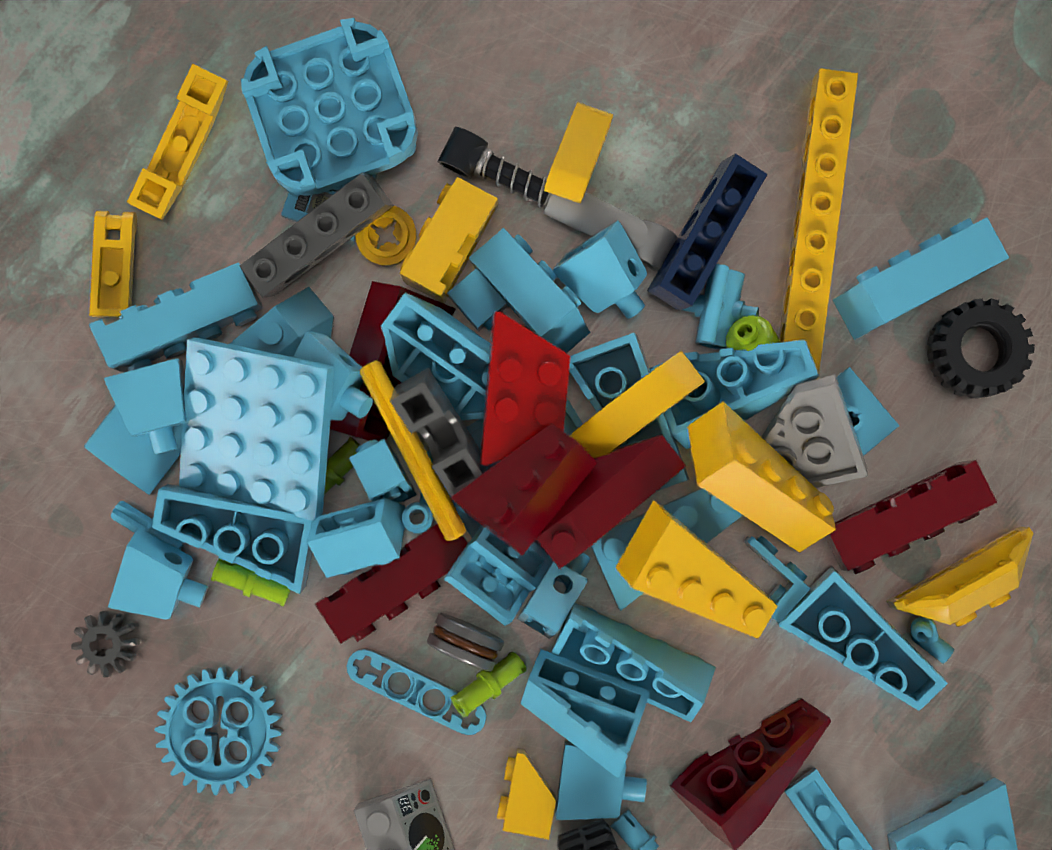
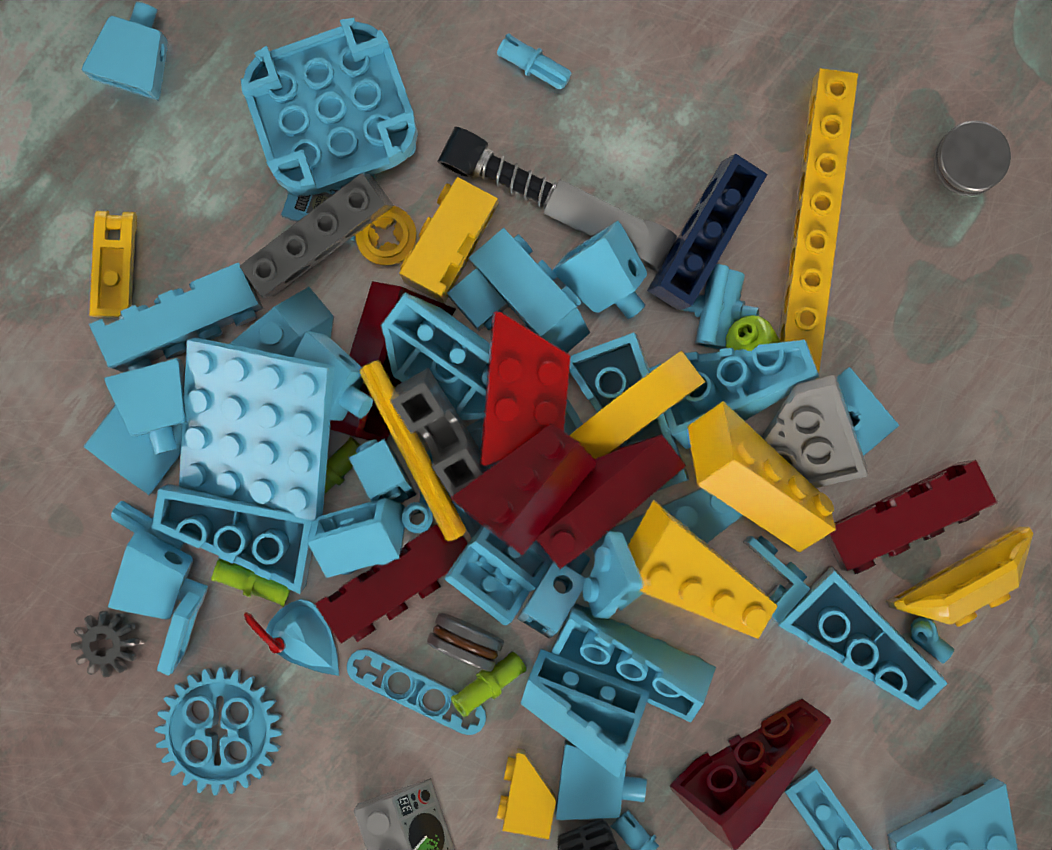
(130, 53): none -> medium azure torso
(179, 633): none -> medium azure tile
(181, 143): yellow slope -> none
(300, 637): none -> medium azure piece
(533, 62): none -> medium azure axle
(578, 152): yellow beam -> none
(611, 577): none -> medium azure wing
(920, 277): medium azure wedge -> none
(972, 158): none -> flat silver head
(1011, 342): black tyre -> none

